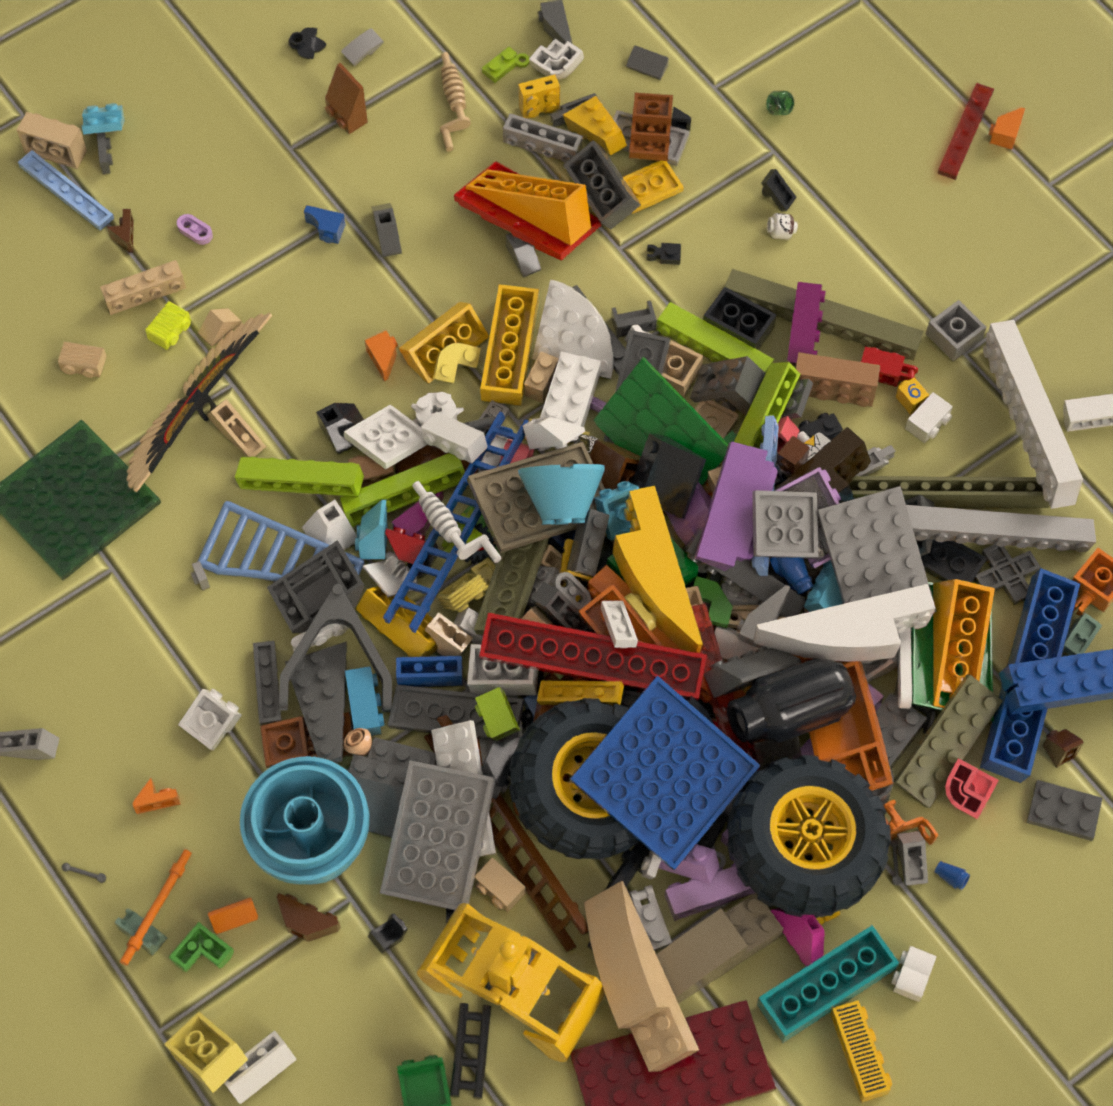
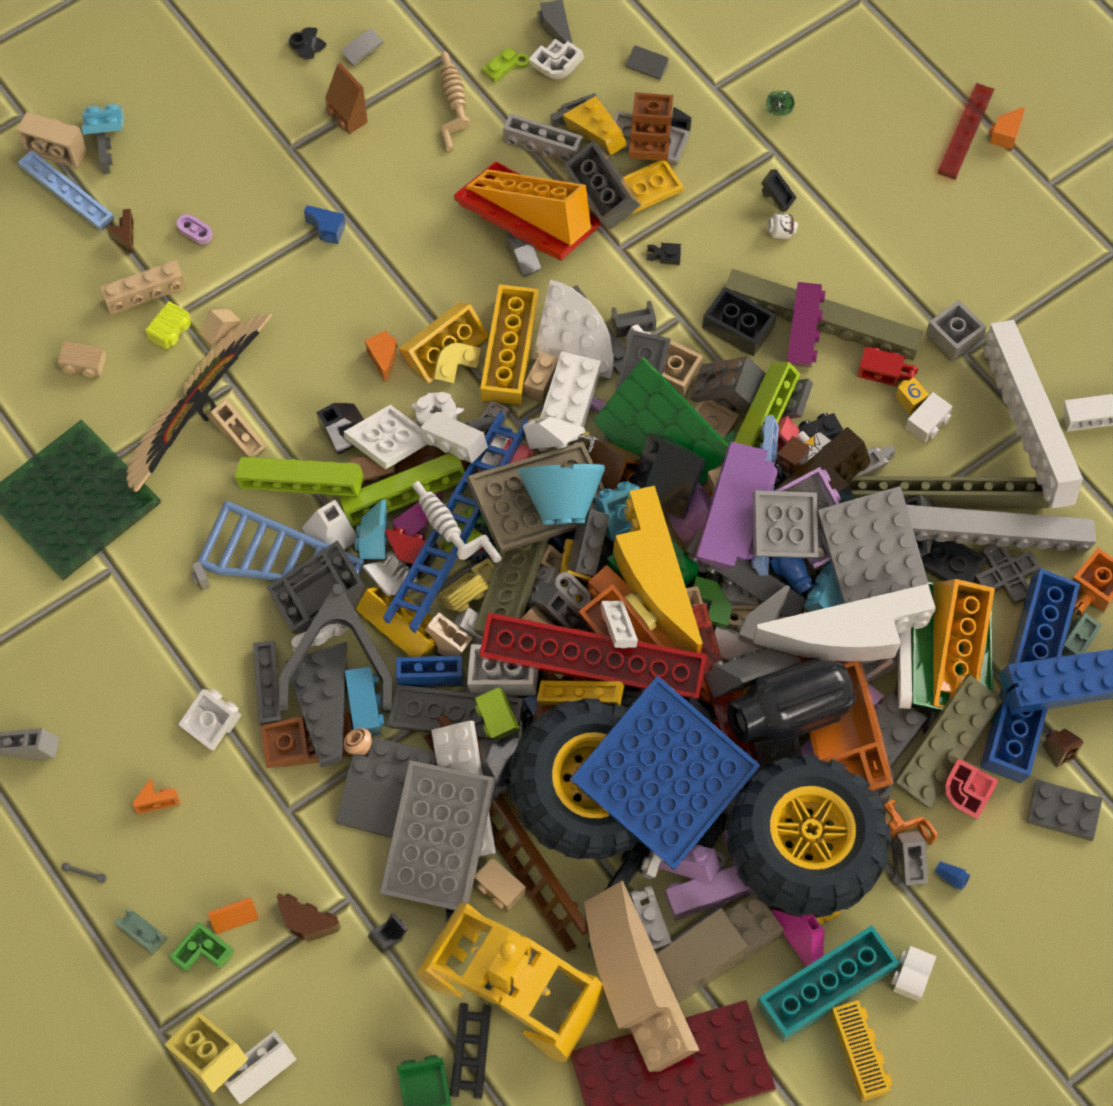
(135, 942): orange bar -> none
(304, 820): medium azure piece -> none
(386, 229): dark grey slope -> none
(539, 96): yellow piece -> none
(705, 338): lime brick -> none
(839, 379): medium nougat brick -> none

